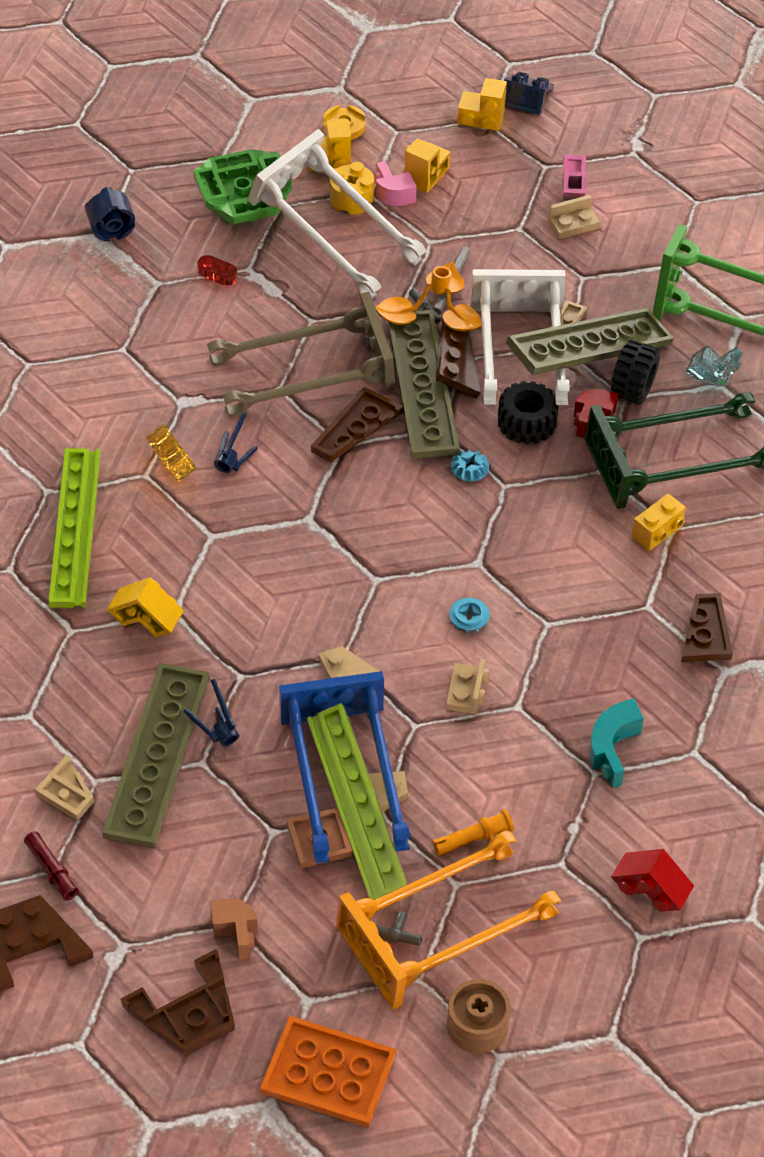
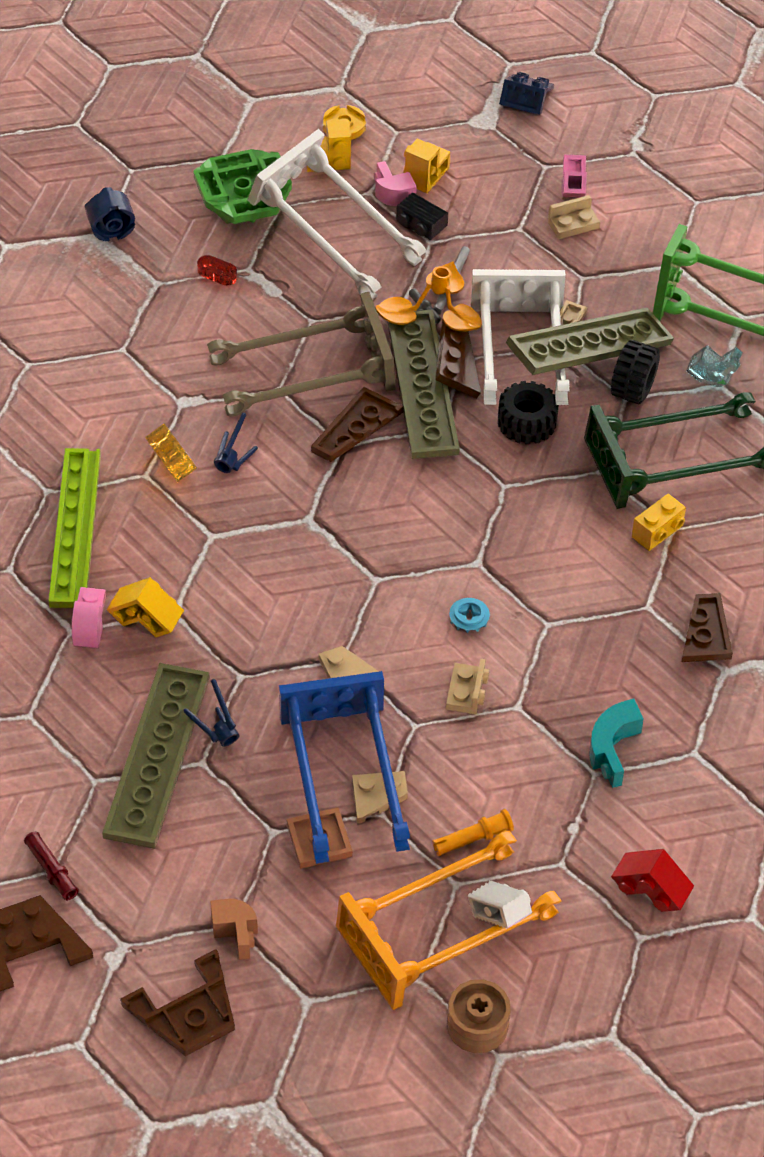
(66, 790): tan wing -> none
(87, 617): none -> bright pink brick
(328, 1071): orange plate -> none
(357, 802): lime plate -> none
(360, 179): yellow brick -> none
(396, 934): dark grey piece -> none
(421, 216): none -> black brick
(474, 472): medium azure gear -> none
(483, 109): yellow brick -> none
(500, 904): none -> white brick
(589, 398): red brick -> none

